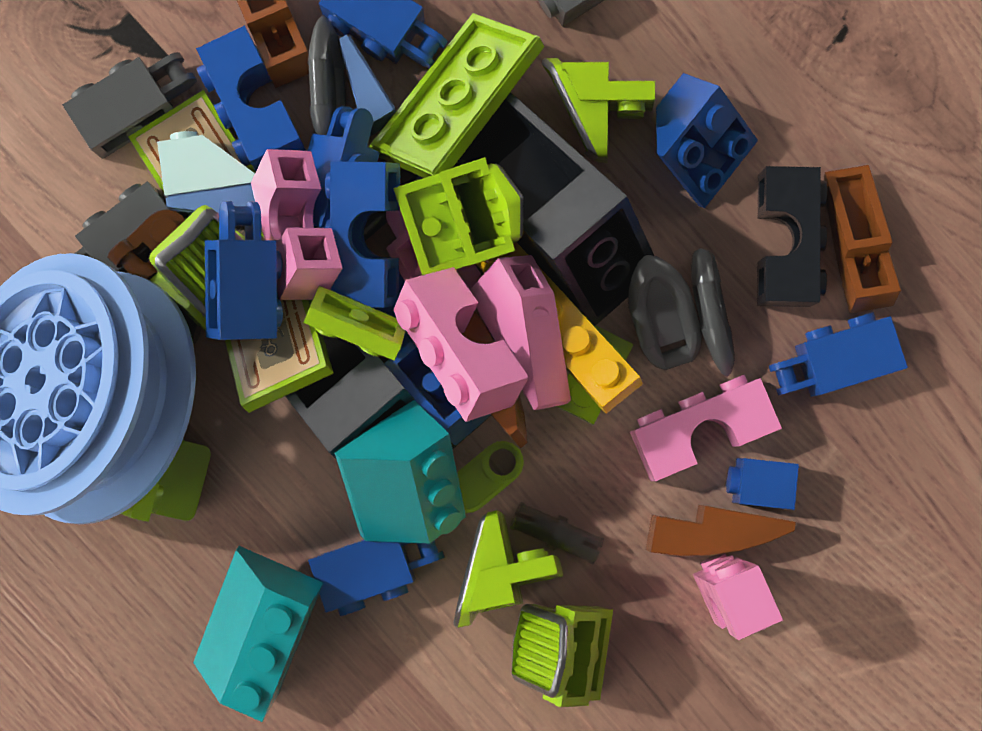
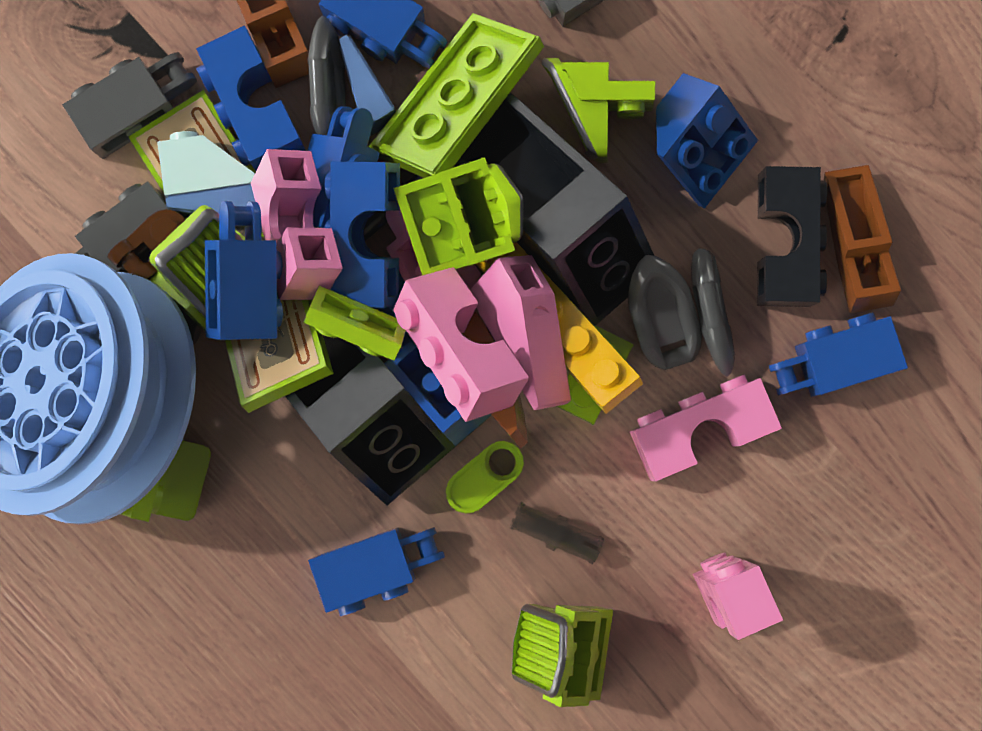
(255, 631): teal slope -> none
(403, 479): teal slope -> none
(493, 577): lime piece -> none
(713, 532): dark orange slope -> none
(763, 483): blue brick -> none

